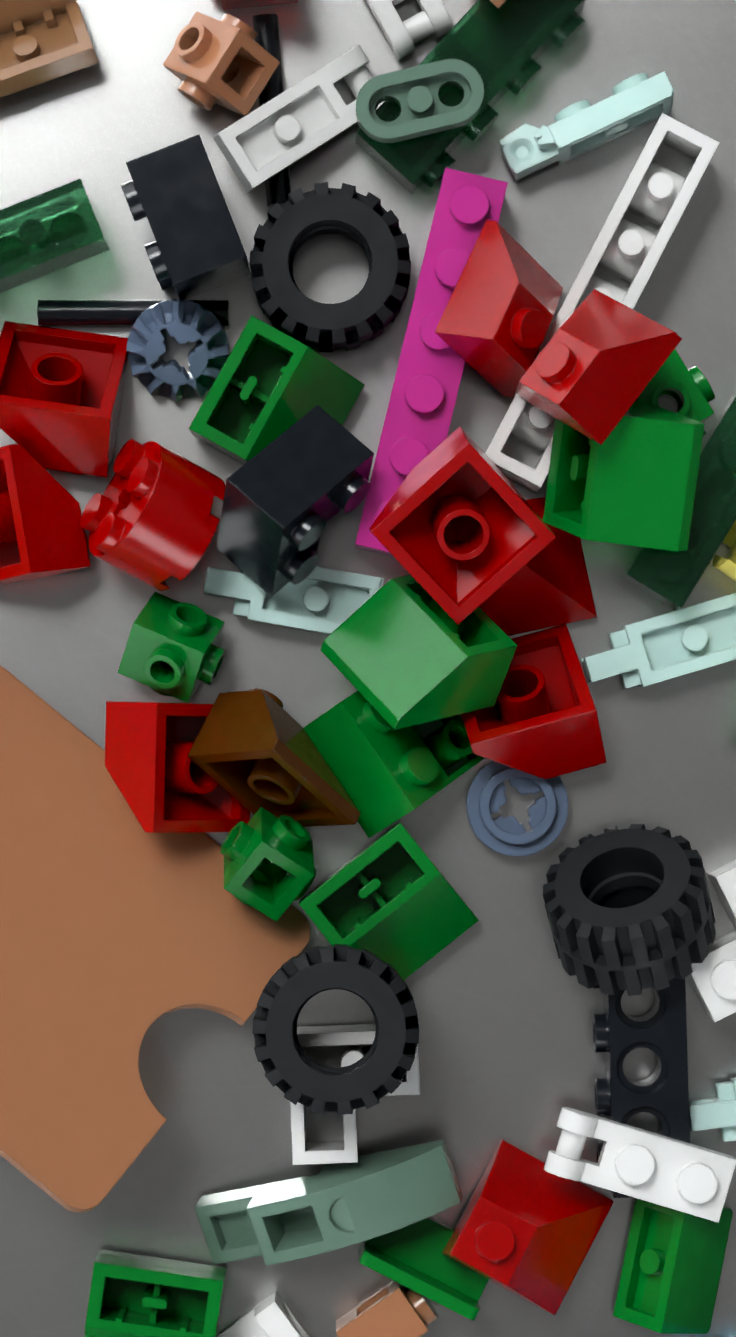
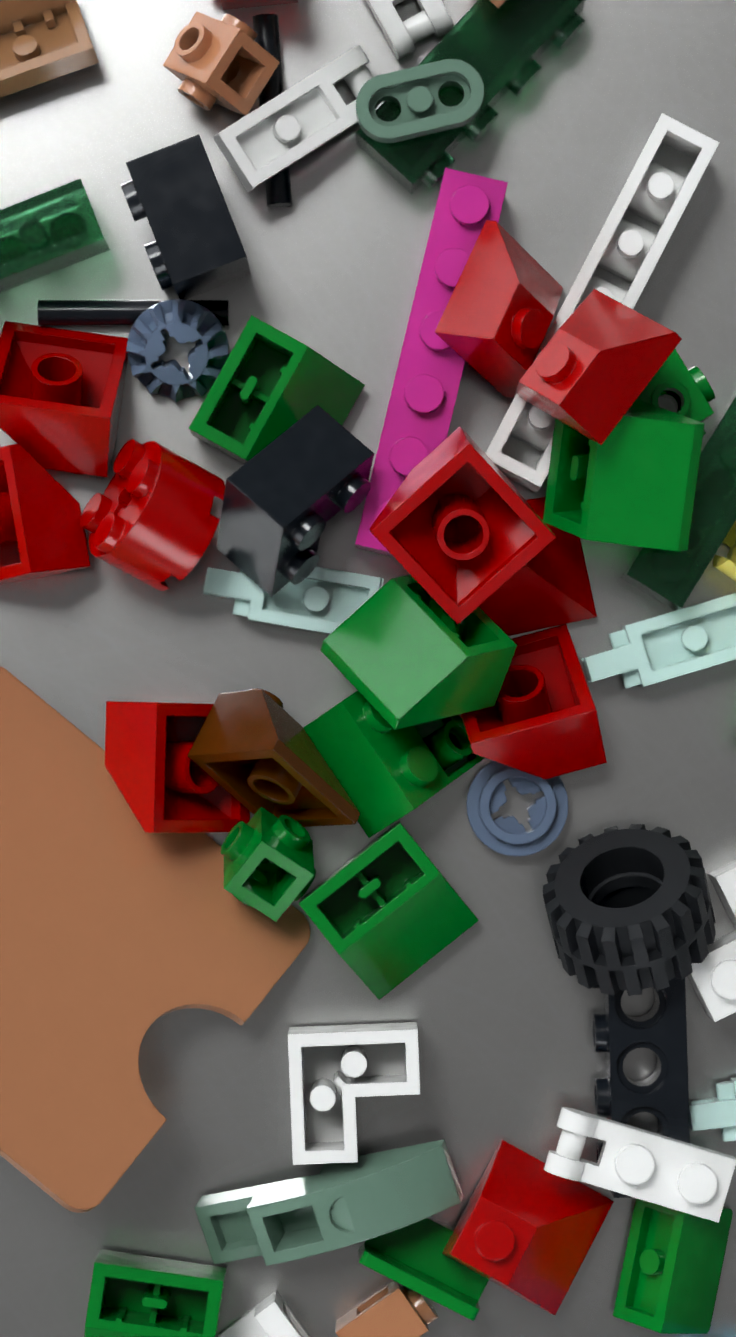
(173, 648): green brick -> none
(320, 213): black tyre -> none
(342, 1087): black tyre -> none
(588, 126): light aqua hinge -> none

